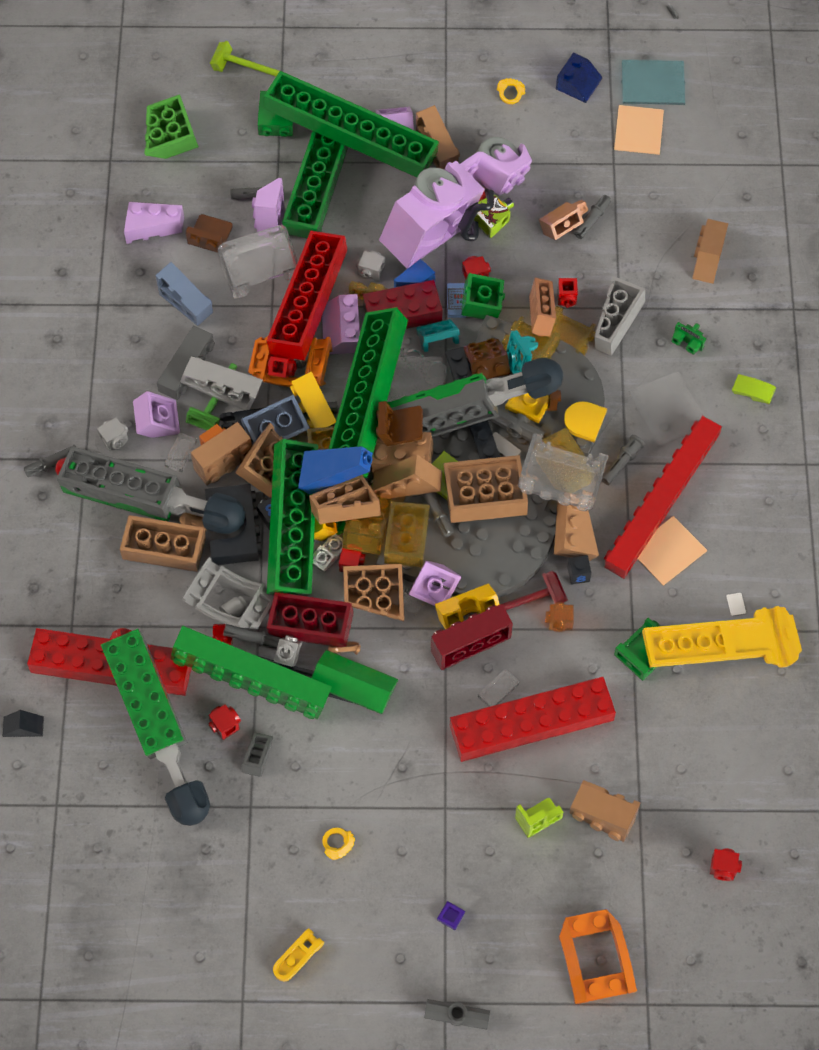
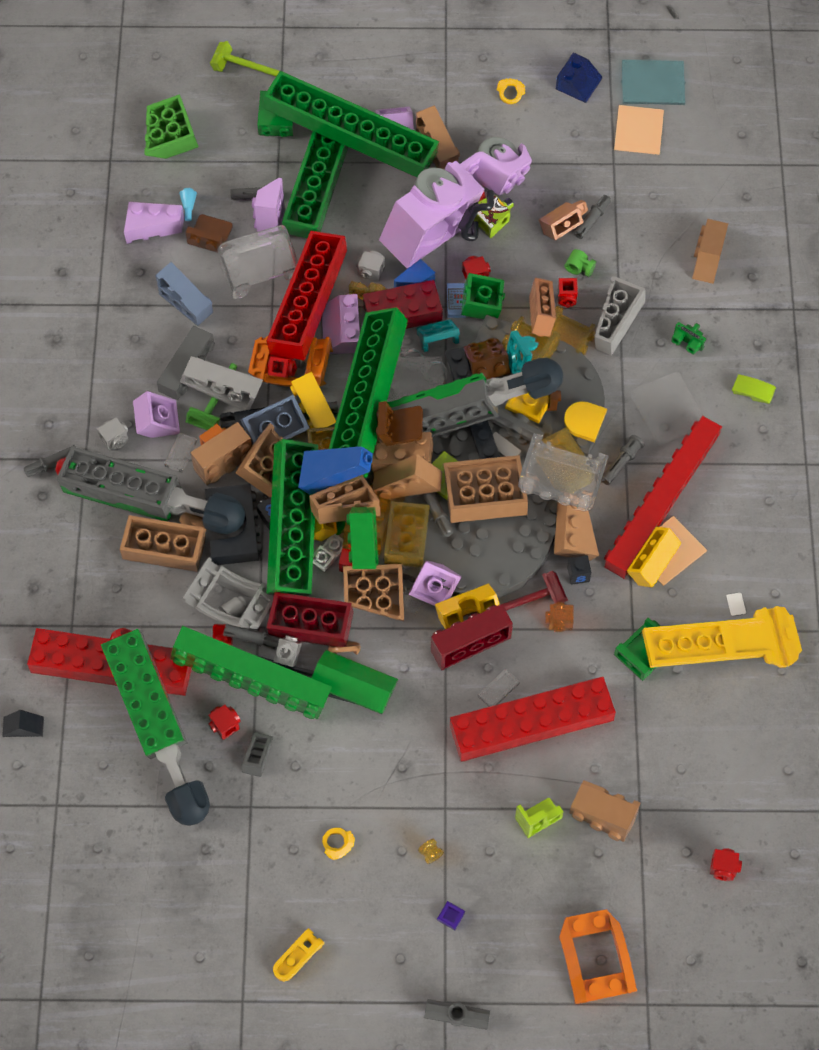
(188, 198): none -> medium azure cone
(363, 538): none -> green brick
(430, 851): none -> clear yellow wheel
(579, 262): none -> bright green piece
(654, 556): none -> yellow brick

